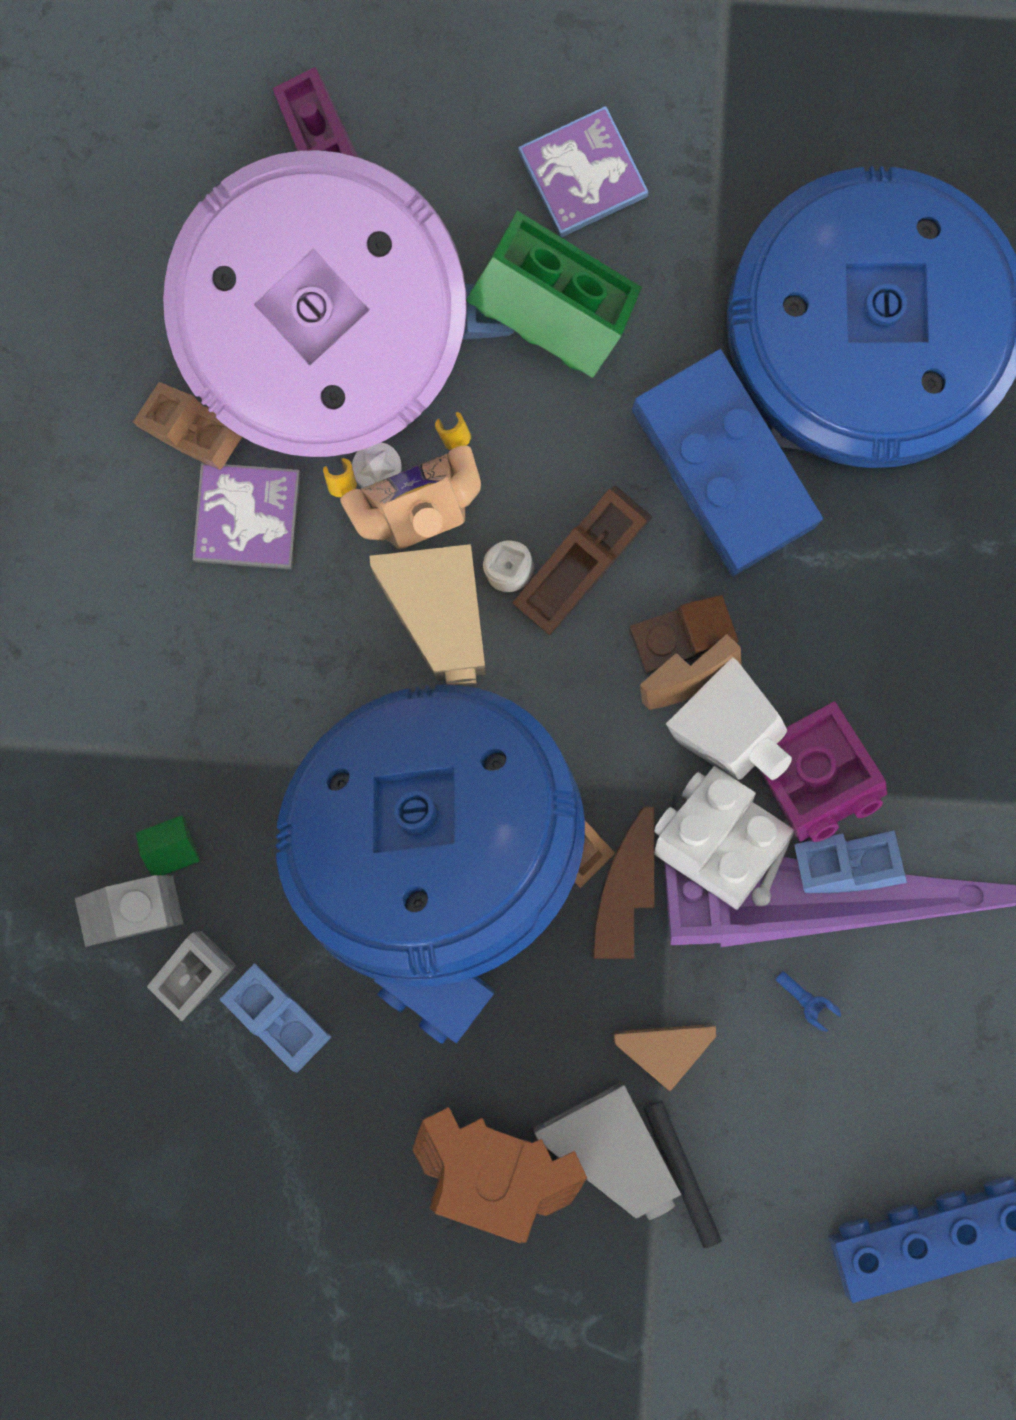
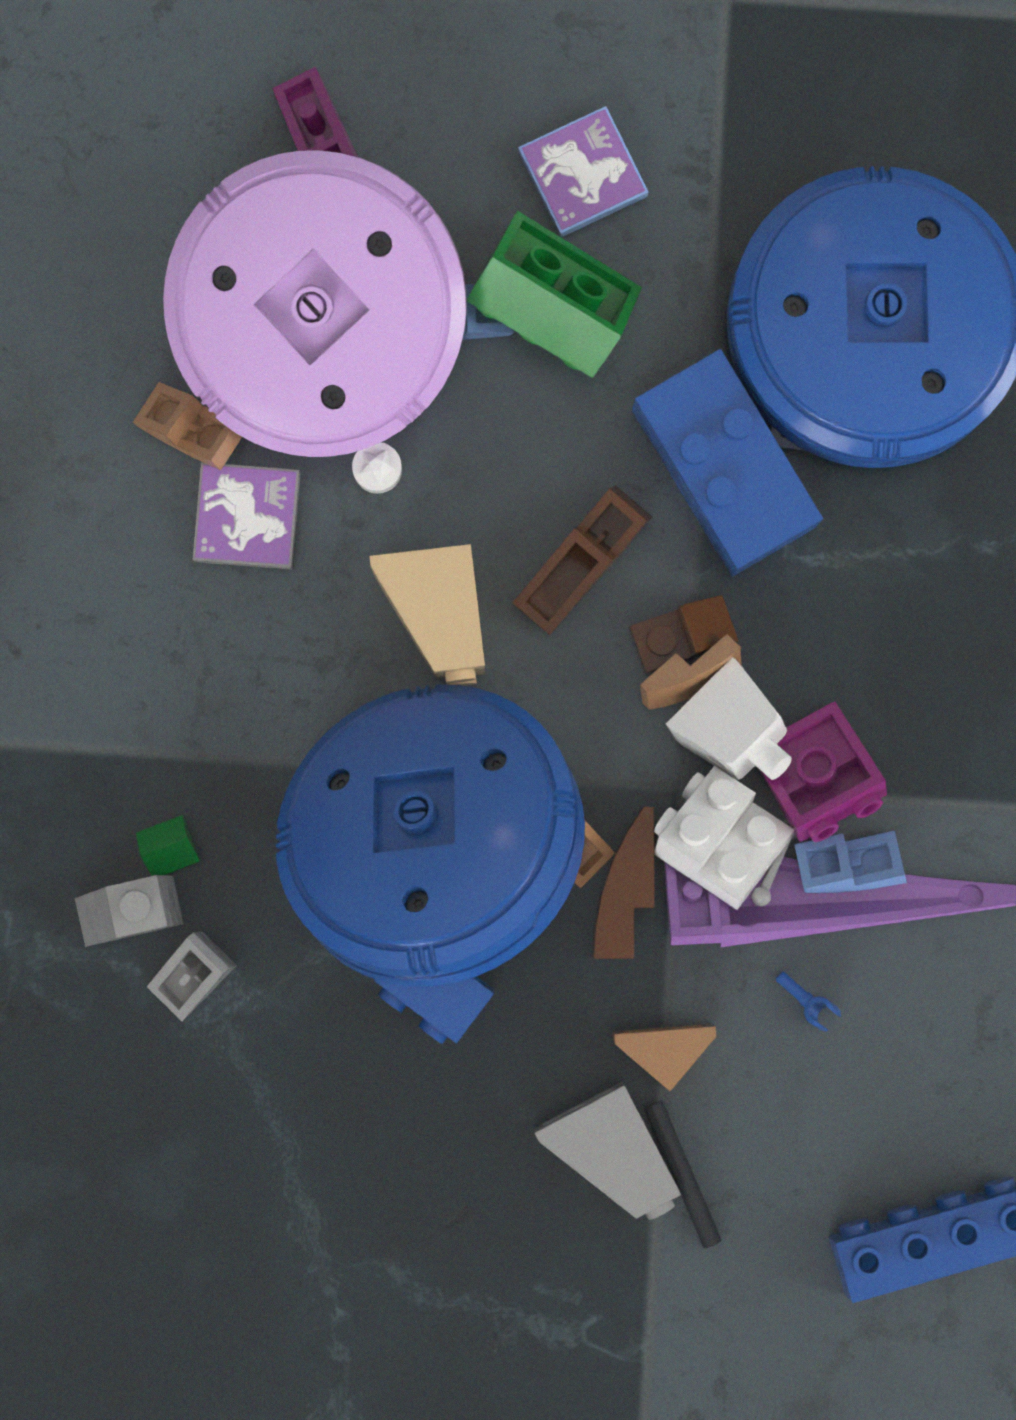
(275, 1018): medium blue slope -> none
(416, 501): light nougat torso -> none
(492, 1176): dark orange slope -> none
(508, 566): white tile -> none

